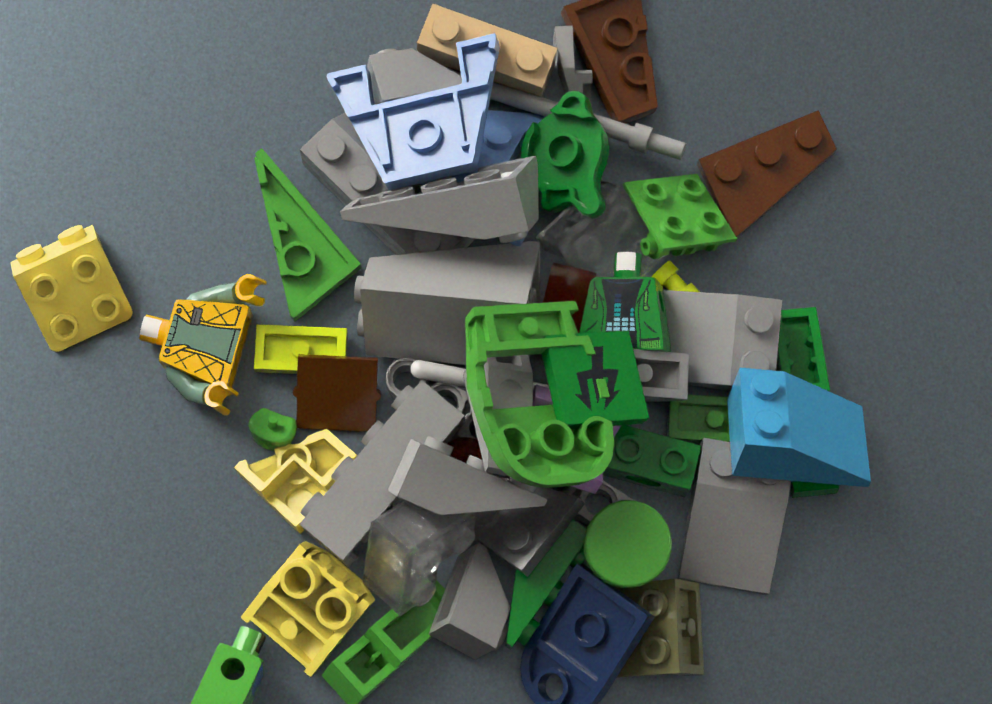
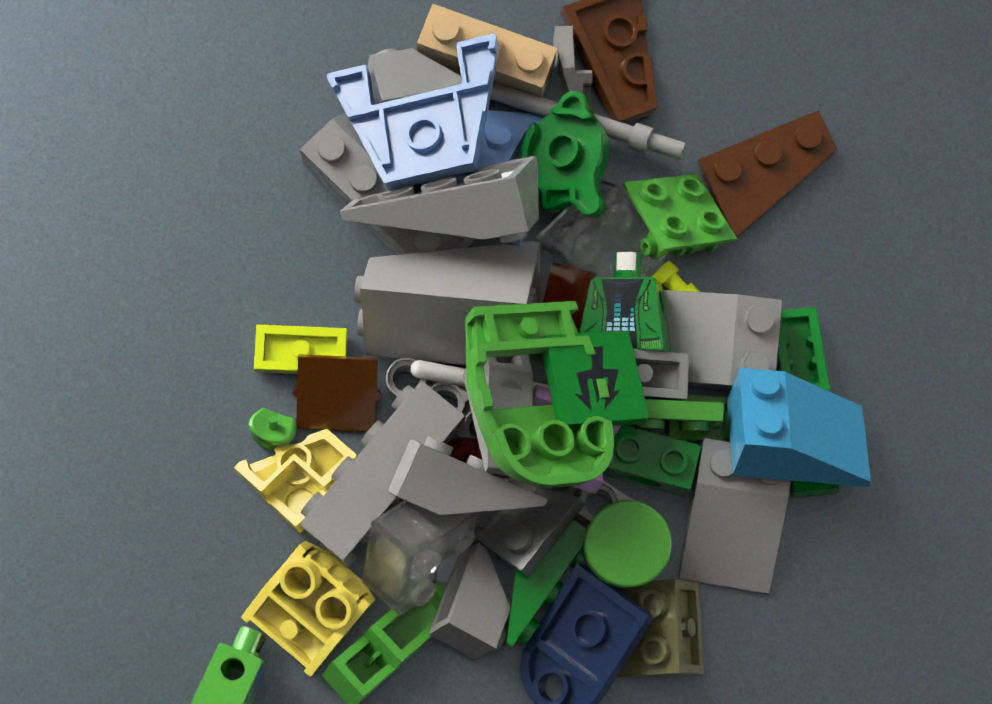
(71, 288): light yellow bracket -> none
(205, 340): torso -> none
(306, 248): bright green wing -> none
(694, 415): none -> bright green plate

